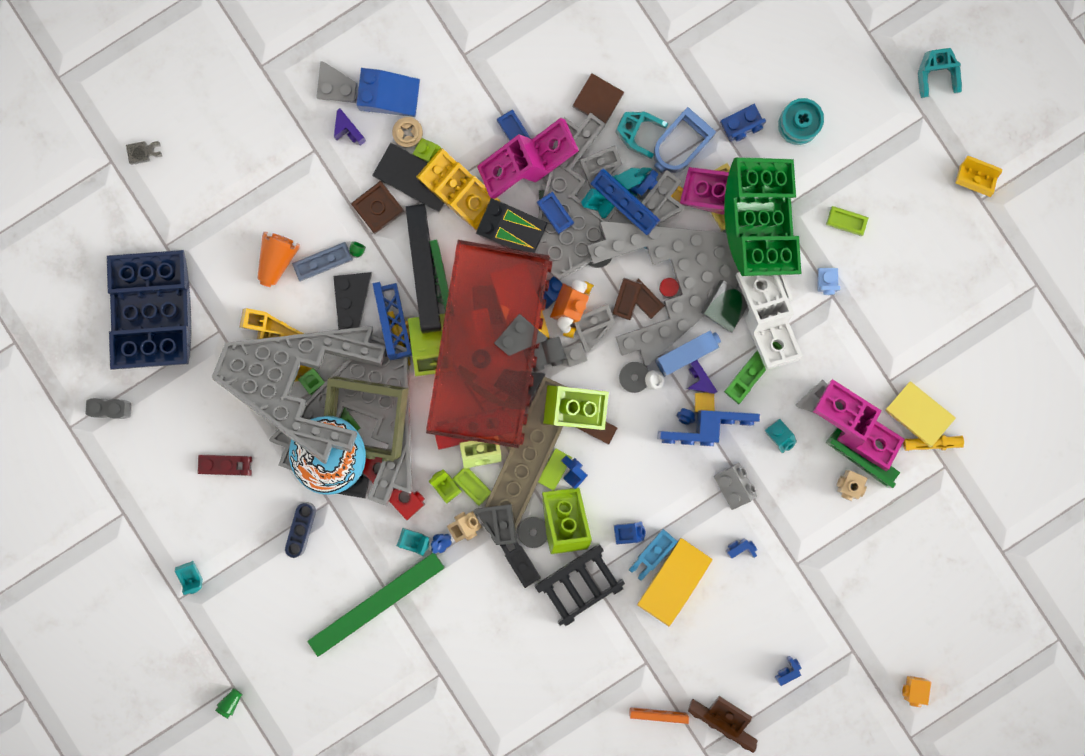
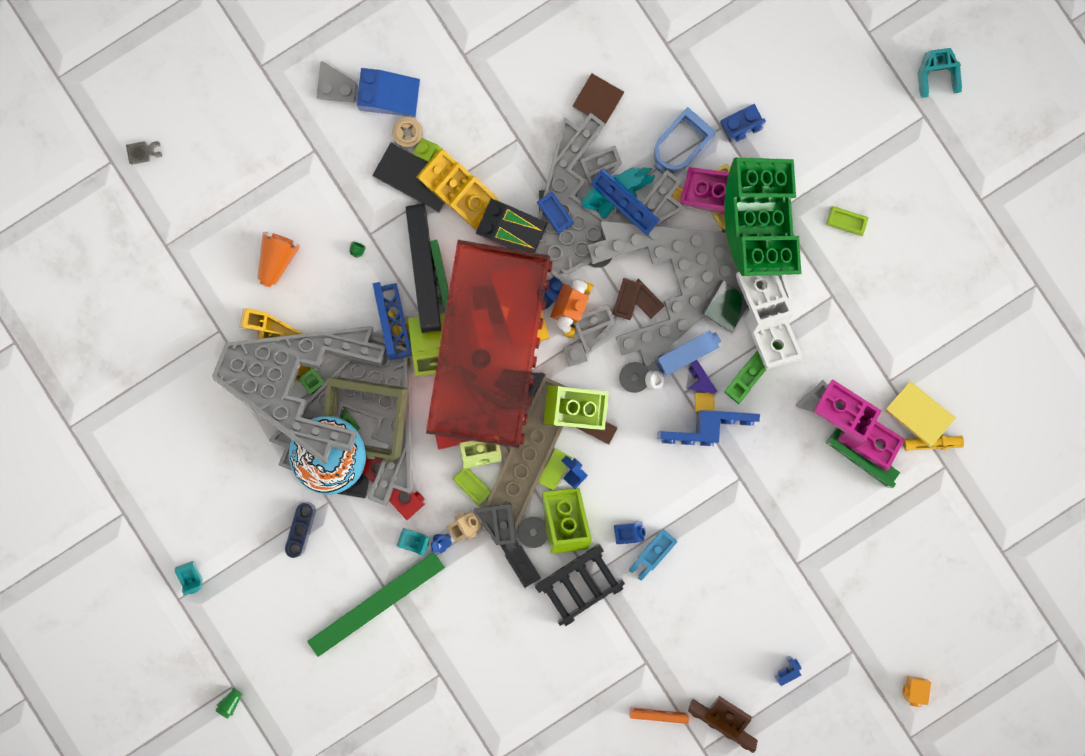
(108, 408): dark grey brick -> none
(149, 309): dark blue slope -> none
(224, 465): dark red plate -> none
(322, 261): sand blue tile -> none
(344, 125): dark purple slope -> none
(350, 298): black wing -> none
(377, 207): reddish brown tile -> none
(445, 485): lime bracket -> none
(511, 125): blue tile -> none
(518, 336): dark grey wing -> none
(527, 158): dark pink bracket -> none
(549, 352): dark grey brick -> none
(635, 120): teal piece -> none
(648, 183): blue bracket -> none
(669, 287): red tile -> none
(674, 582): yellow slope -> none
(686, 416): blue plate -> none
(736, 486): light grey bracket -> none
(736, 548): blue bracket -> none
(781, 436): teal bracket -> none
(809, 113): teal wheel -> none
(828, 281): light blue bracket -> none
(858, 485): tan brick -> none
(978, 176): yellow bracket -> none

